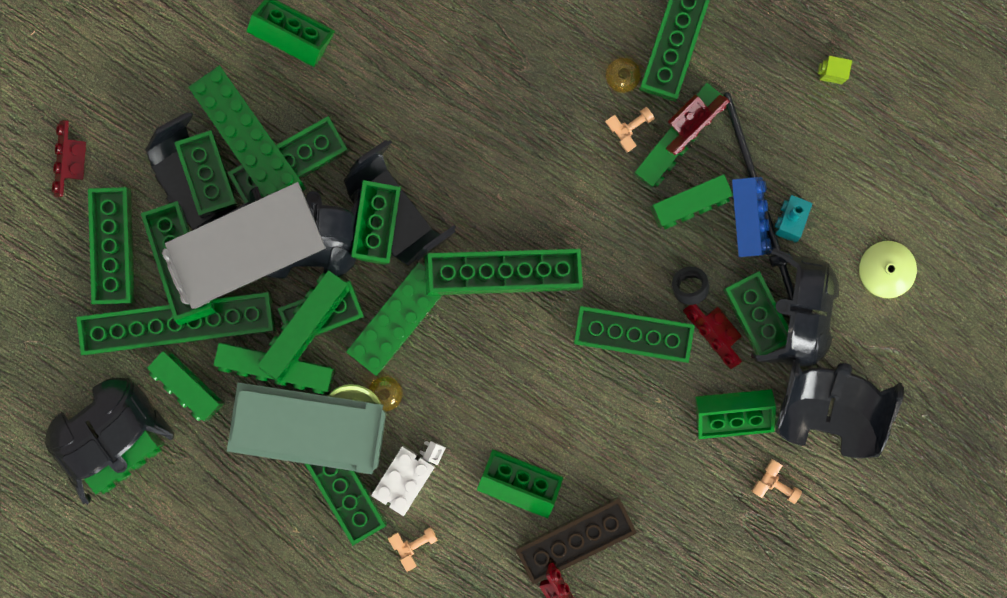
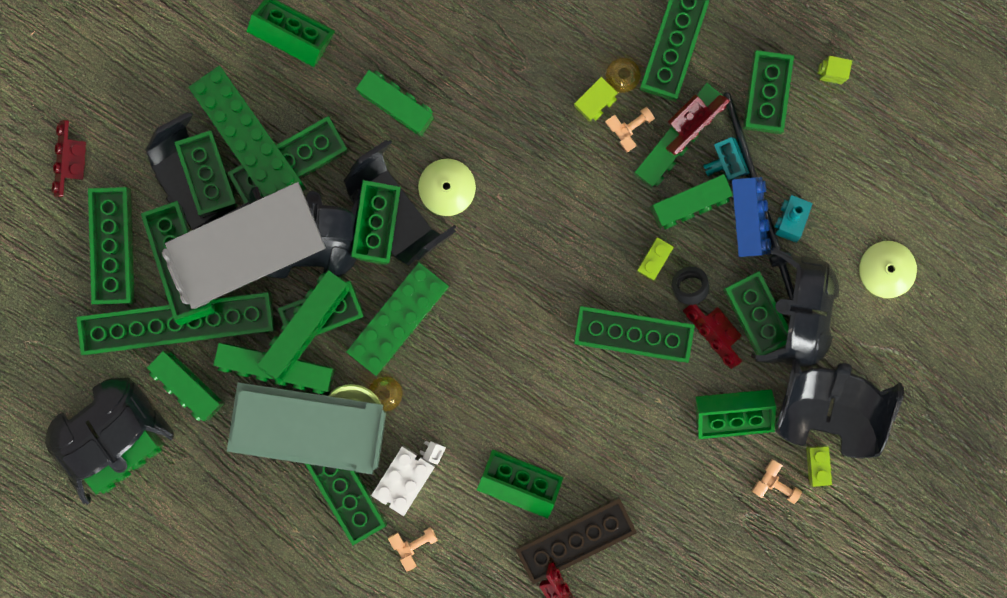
(394, 103): none -> green brick
(448, 201): none -> yellowish green dish
(503, 271): green brick -> none
(596, 99): none -> lime brick
(654, 259): none -> lime brick
(729, 160): none -> teal brick
(768, 92): none -> green brick
(819, 465): none -> lime brick

